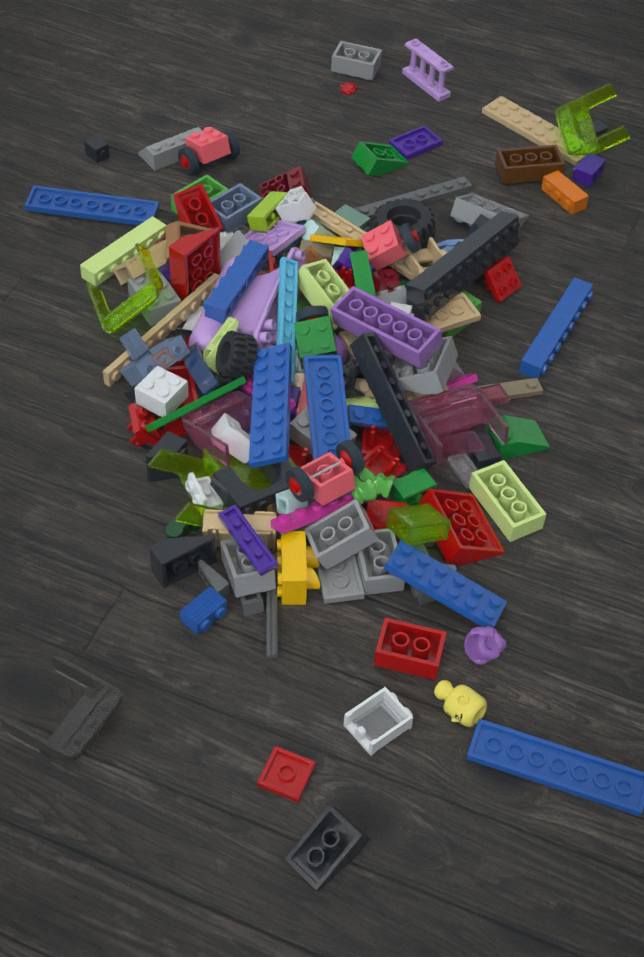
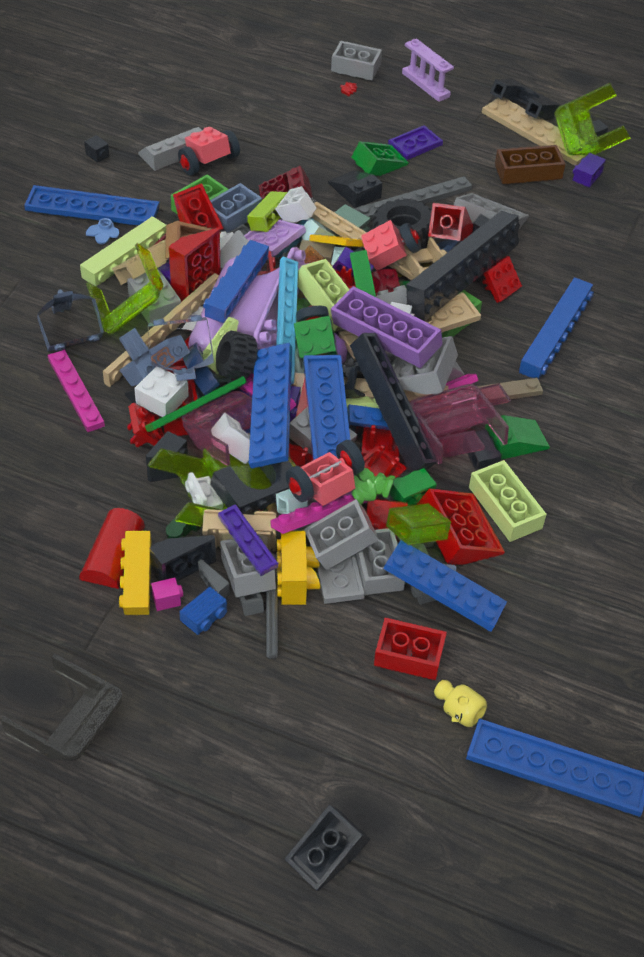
(61, 302): none -> sand blue piece
(76, 391): none -> dark pink plate
(103, 231): none -> medium blue plate
(104, 559): none -> red brick
(136, 573): none -> yellow brick
(166, 594): none -> dark pink brick
(184, 374): none -> sand blue piece
(286, 774): red tile -> none
(357, 187): none -> black slope
(378, 720): white window -> none
(450, 222): none -> red slope
(462, 467): clear plate -> none
(484, 644): medium lavender hair -> none
(537, 104): none -> black arch
(564, 192): orange brick -> none

